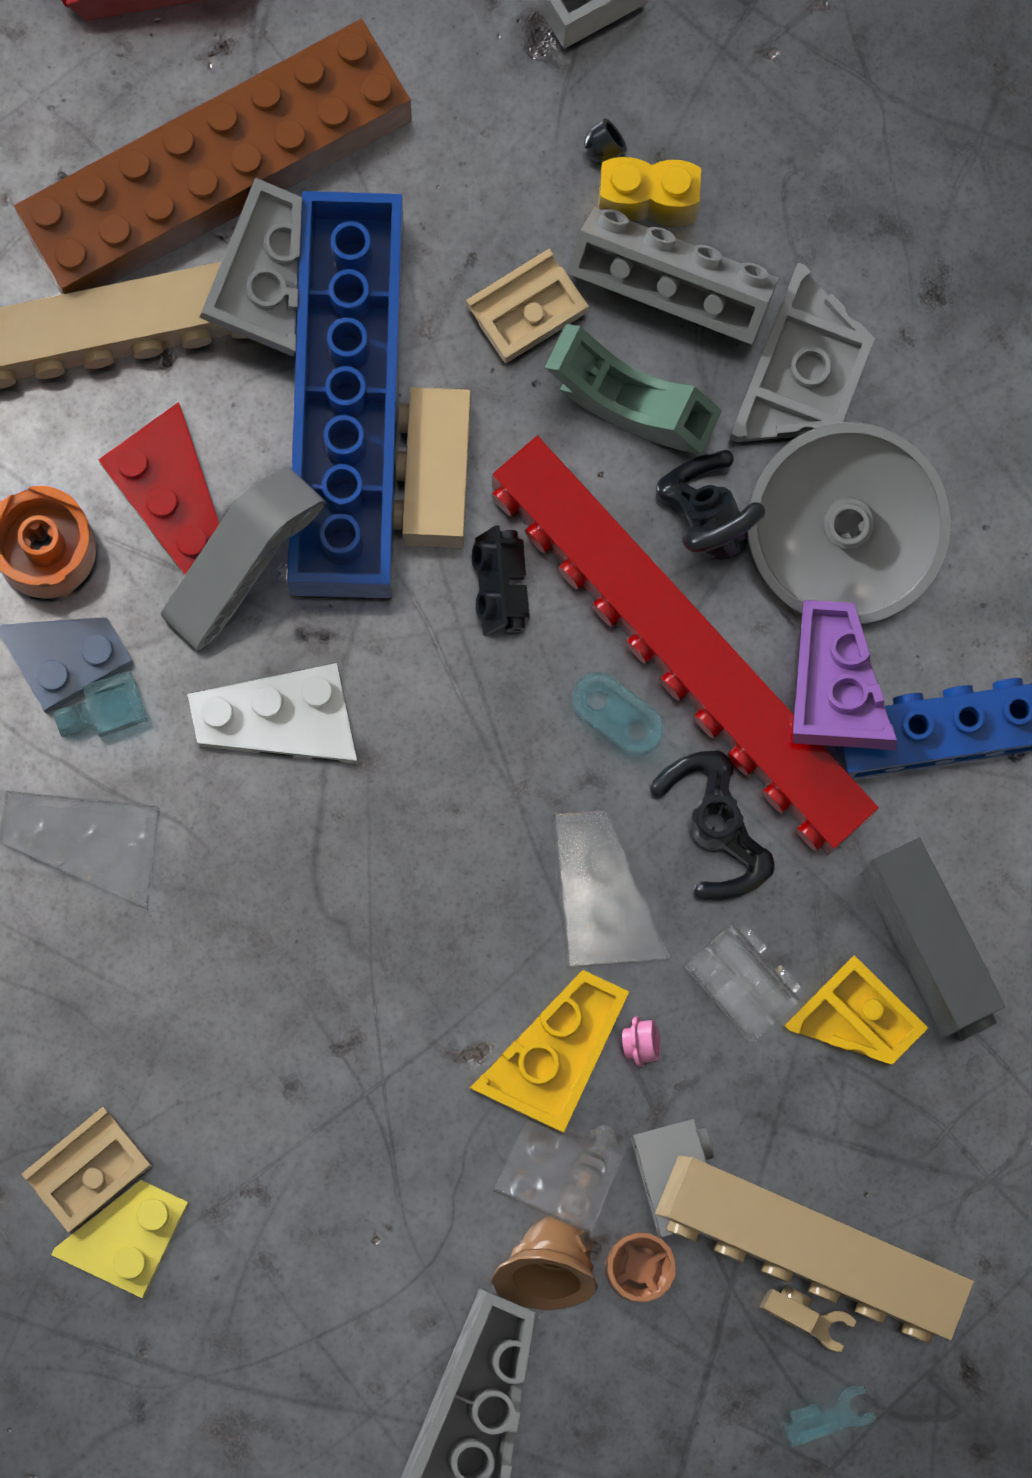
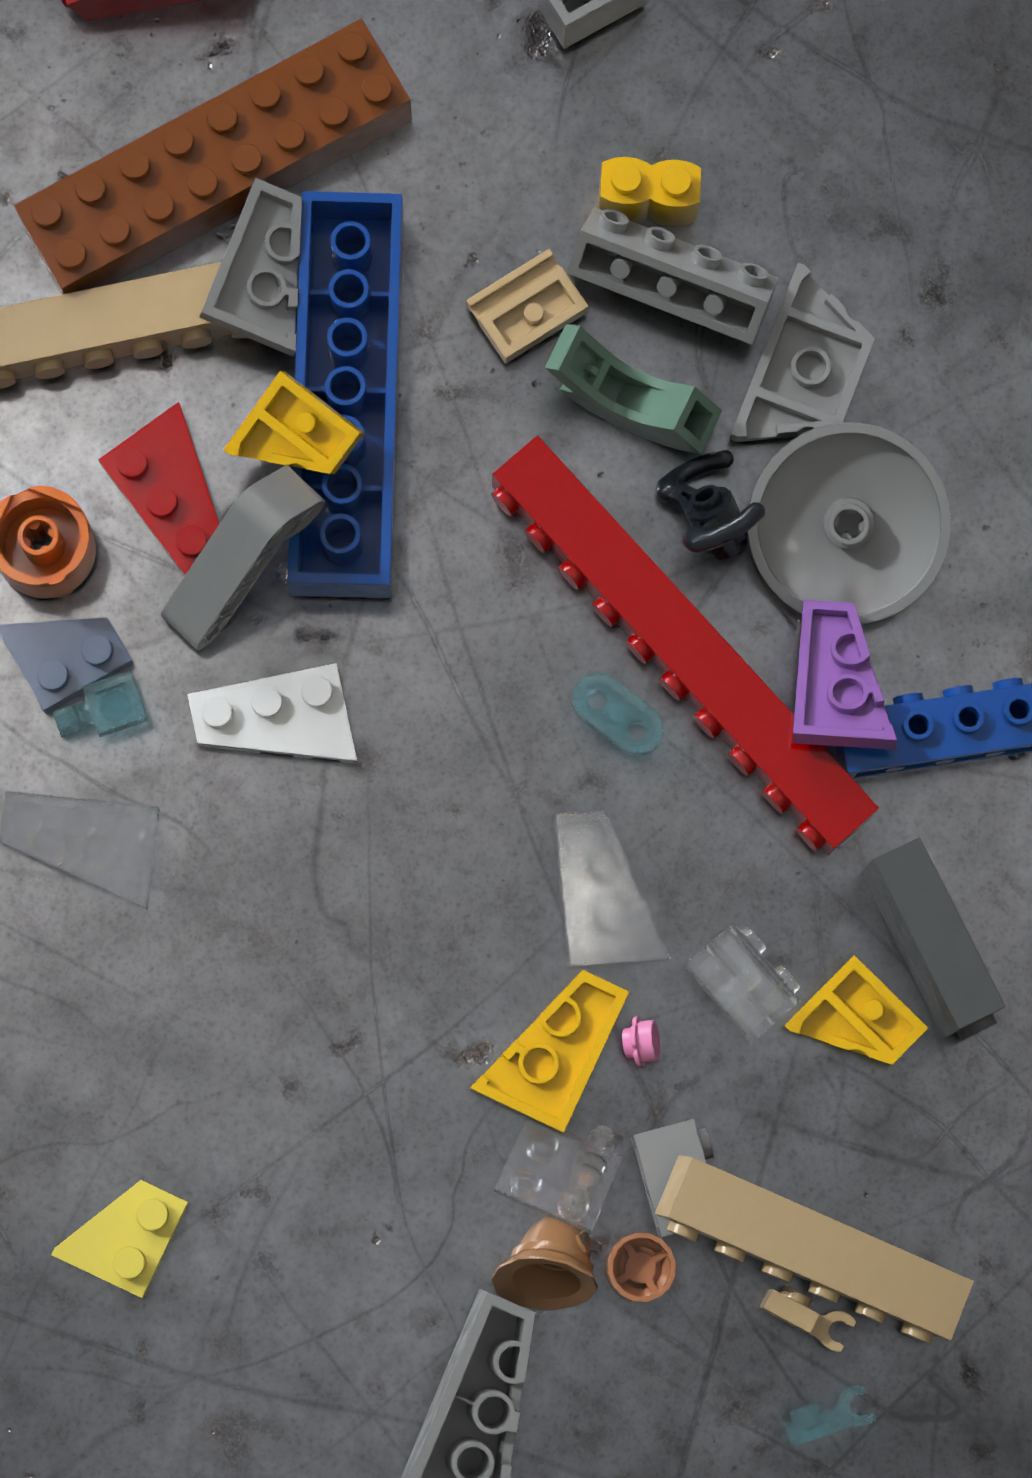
(86, 1170): tan plate -> none
(294, 429): none -> yellow wing
(433, 467): tan brick -> none
(498, 603): black hinge -> none
(606, 141): black hinge -> none
(758, 859): black piece -> none

